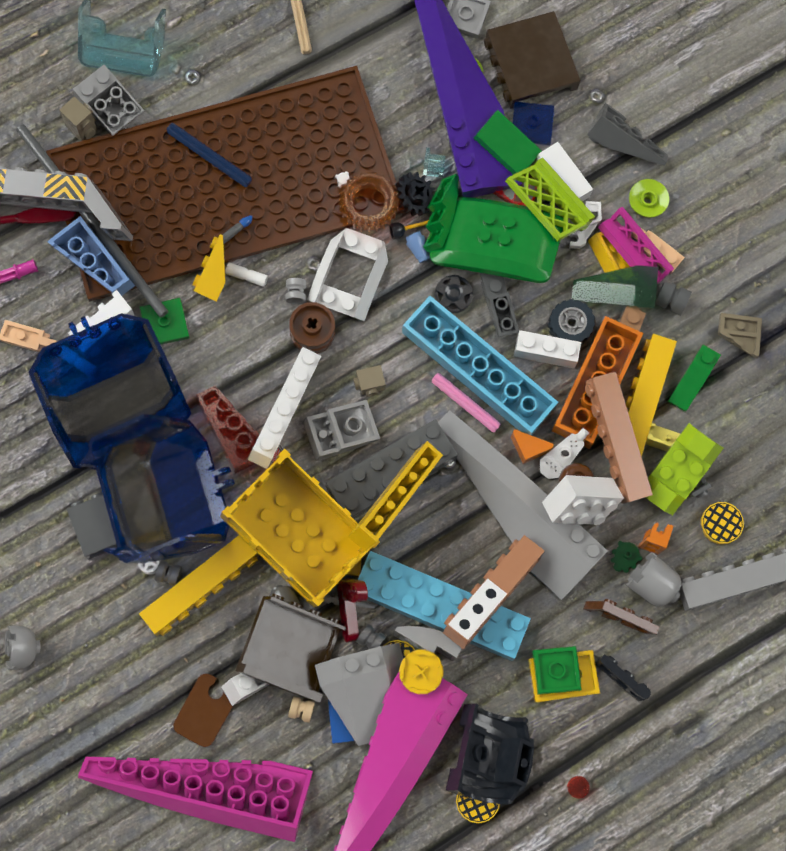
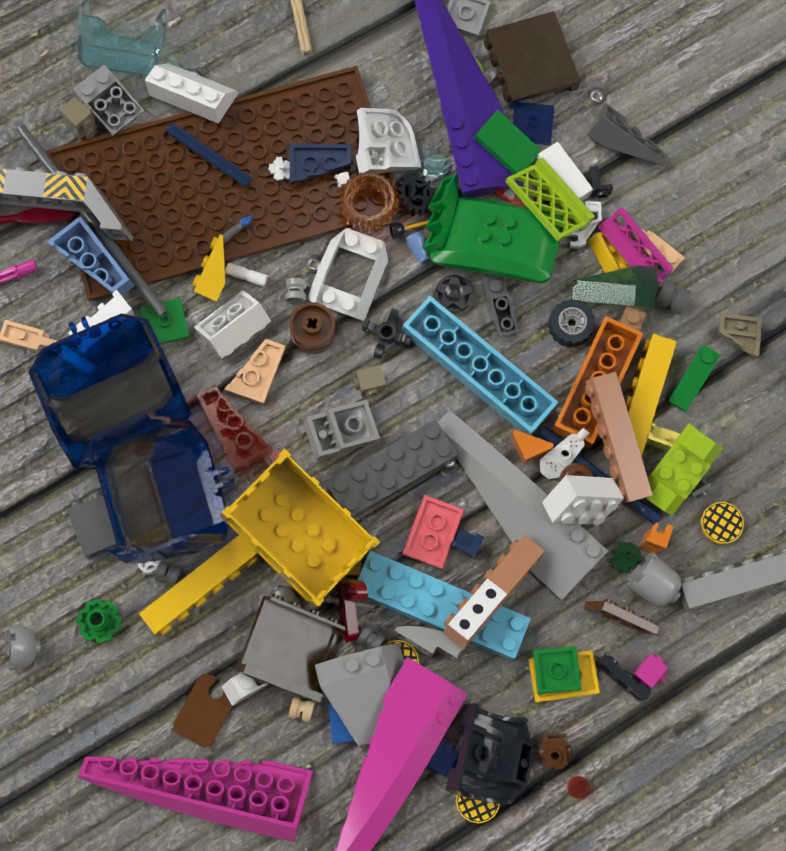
(99, 621): none -> green plant
(189, 91): none -> white slope
(233, 324): none -> white slope
(258, 374): none -> light nougat wing
(280, 169): none -> white plant
(284, 408): white brick -> none
(317, 159): none -> dark blue wing
(385, 142): none -> white slope
(395, 496): yellow brick -> none
(401, 339): none -> black pin
(421, 671): yellow tile -> none
(433, 532): none -> coral tile
(443, 758): none -> clear blue brick
(465, 402): bright pink axle -> none
(467, 543): none -> dark blue panel
(547, 349): white brick -> none
(556, 750): none -> reddish brown brick
(593, 178): none -> black bracket
(644, 510): none -> dark blue piece
(650, 190): lime dish -> none
(651, 671): none -> dark pink brick

